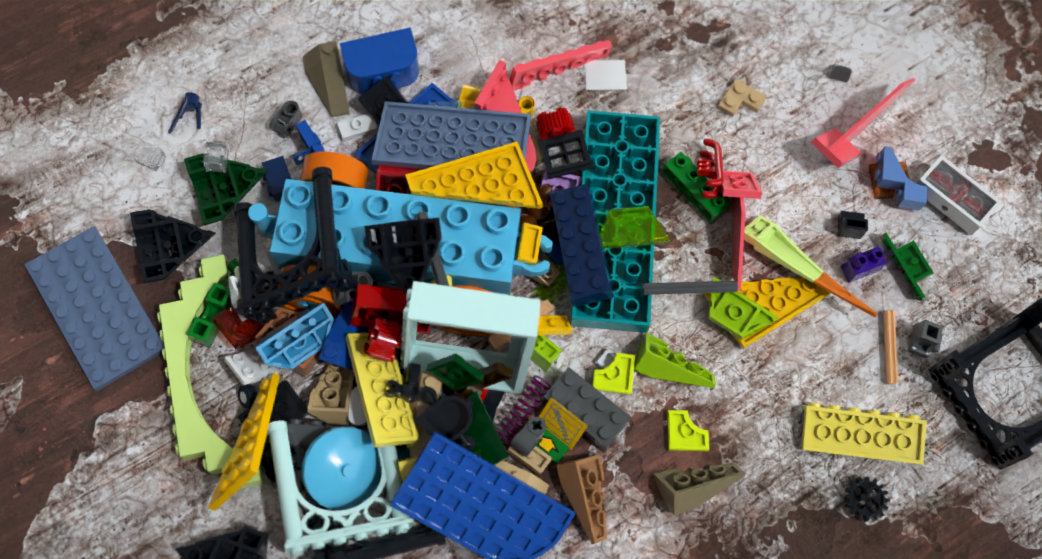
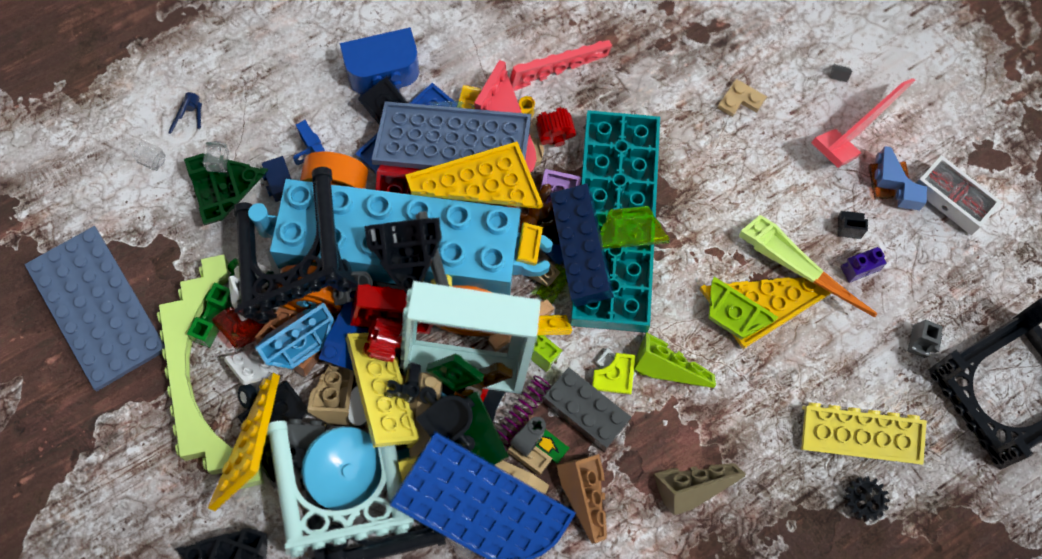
(164, 243): black wedge -> none
(285, 121): dark grey piece -> none
(326, 74): dark tan wedge -> none
(357, 127): white plate -> none
(562, 423): yellow sticker -> none
(565, 154): black piece -> none
(605, 75): white sticker -> none
(684, 176): green brick -> none
(684, 434): neon yellow tile -> none
(689, 287): dark grey axle -> none
(711, 168): red piece -> none
(739, 186): coral piece -> none
(890, 347): light nougat axle -> none
(913, 263): green bracket -> none

